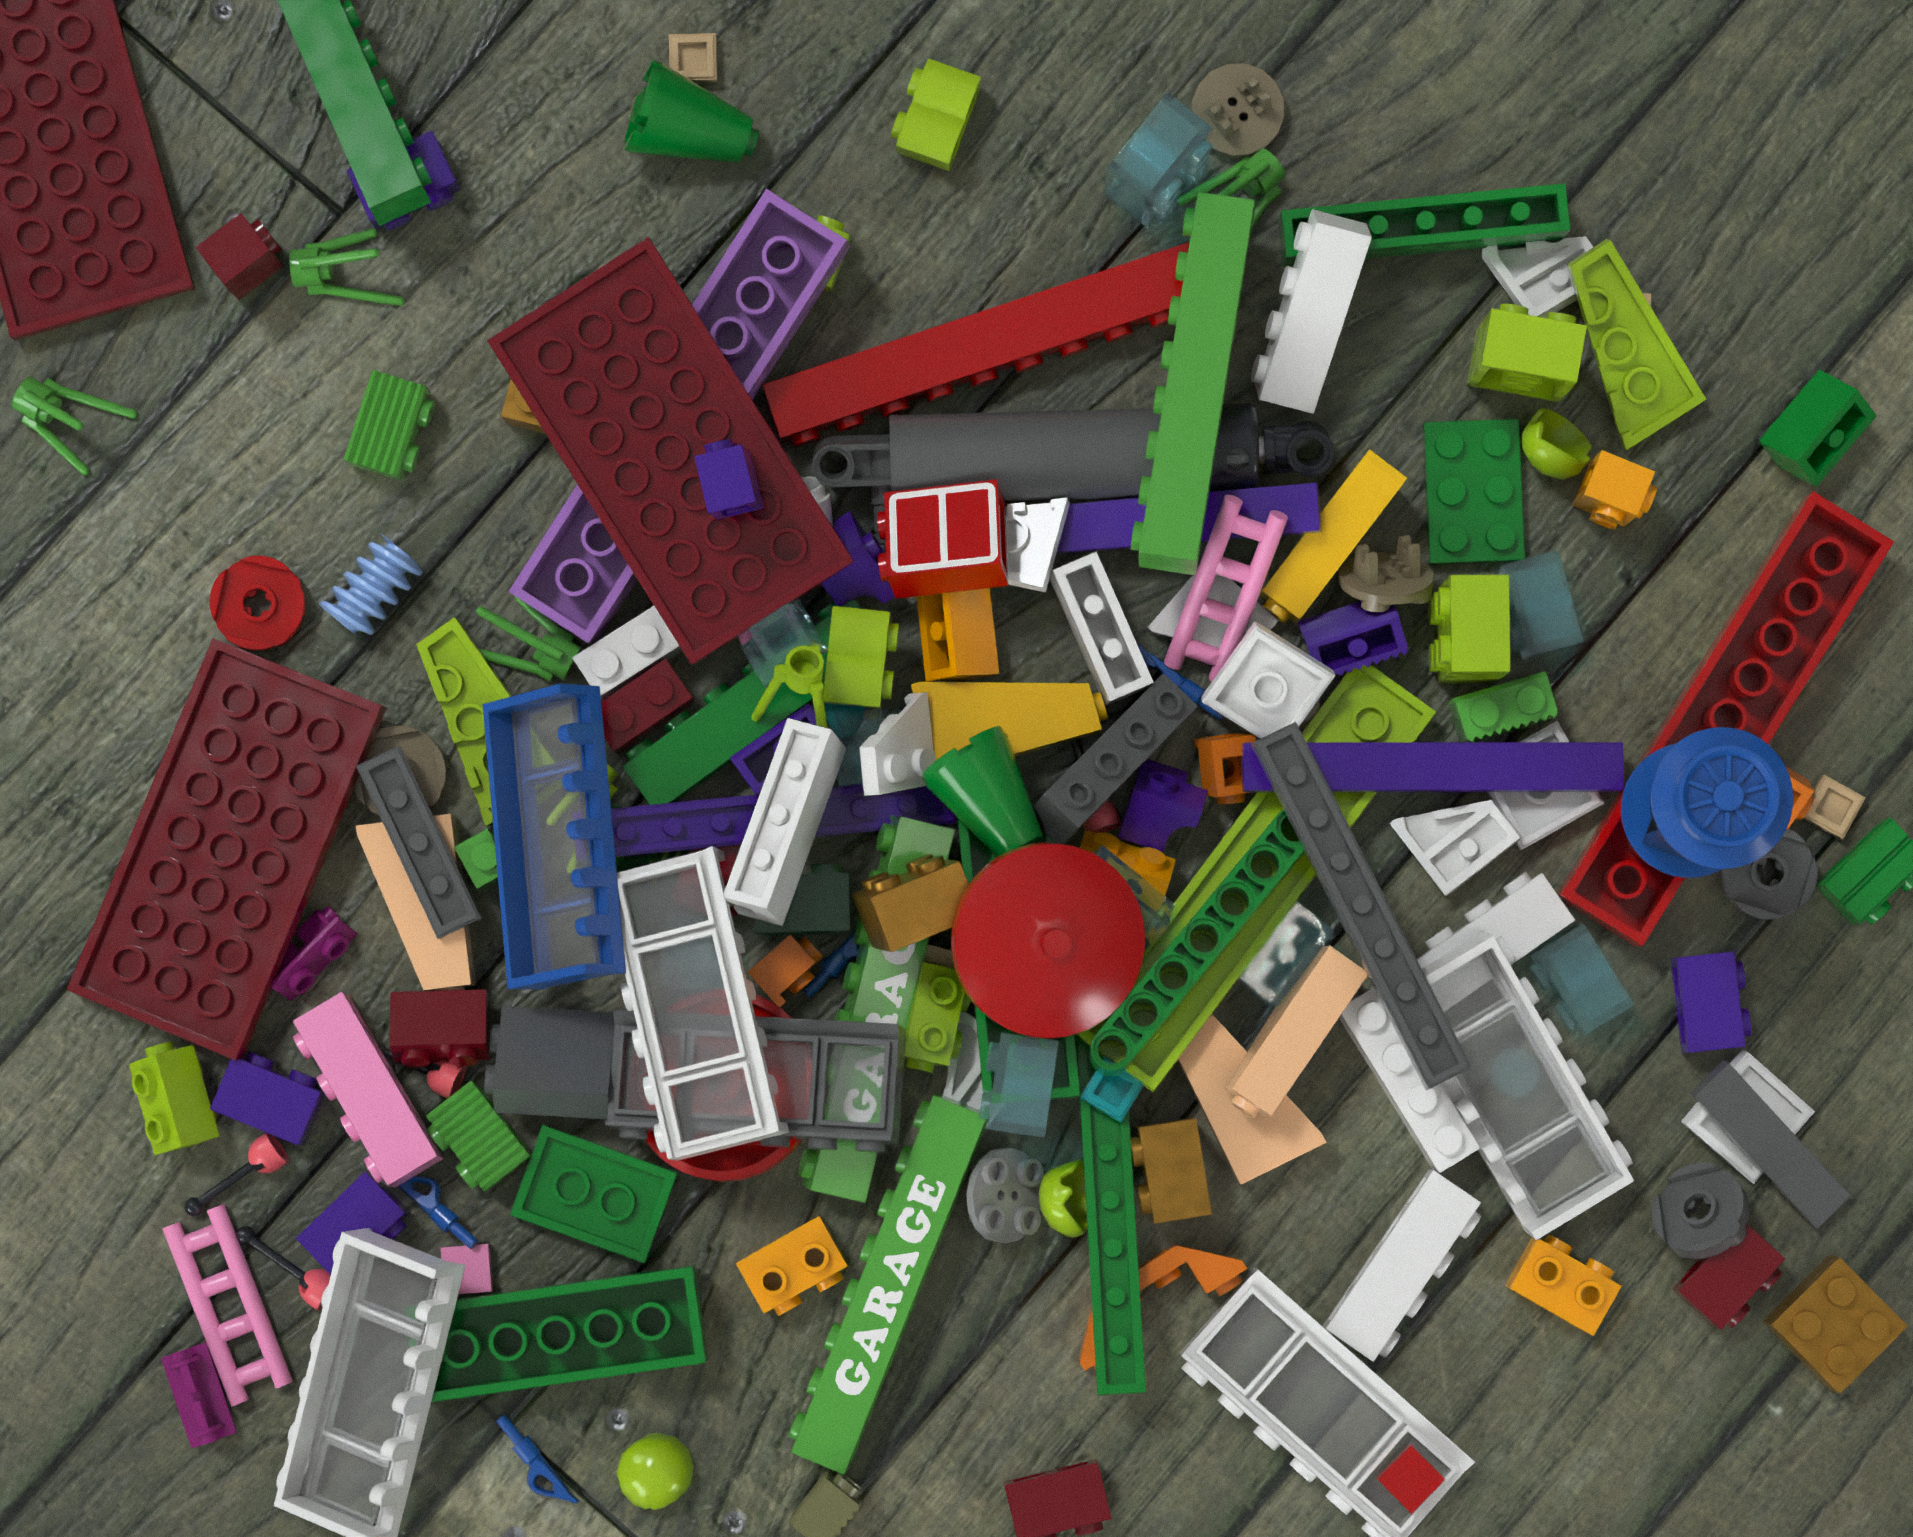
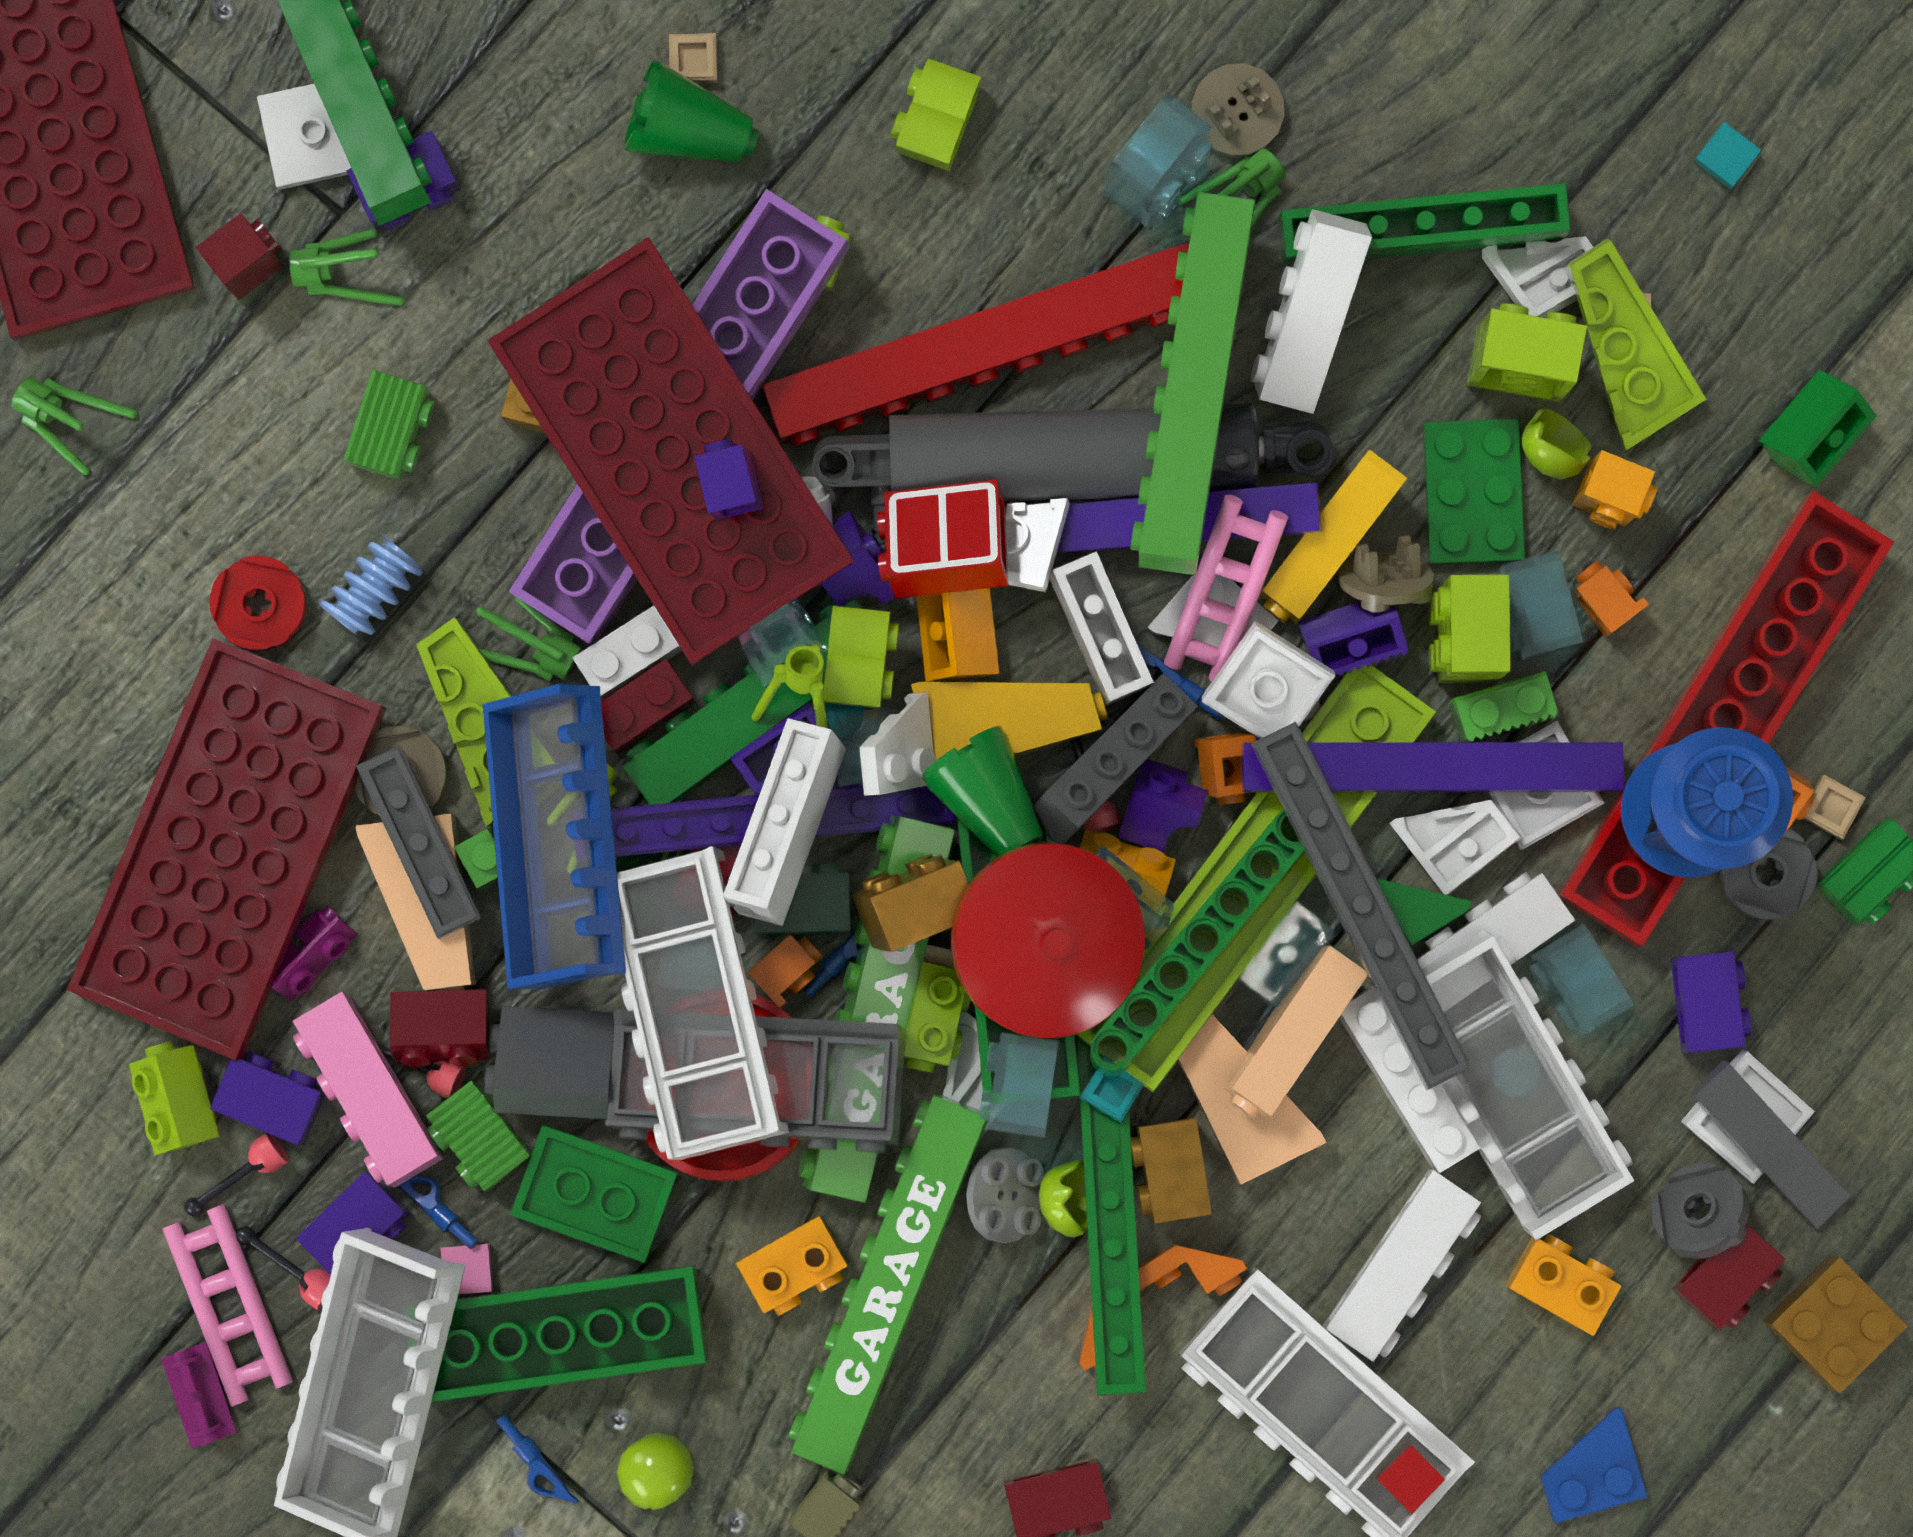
(300, 137): none -> white plate
(1420, 910): none -> green slope
(1595, 1472): none -> blue wing
(1606, 597): none -> orange brick
(1727, 155): none -> teal tile

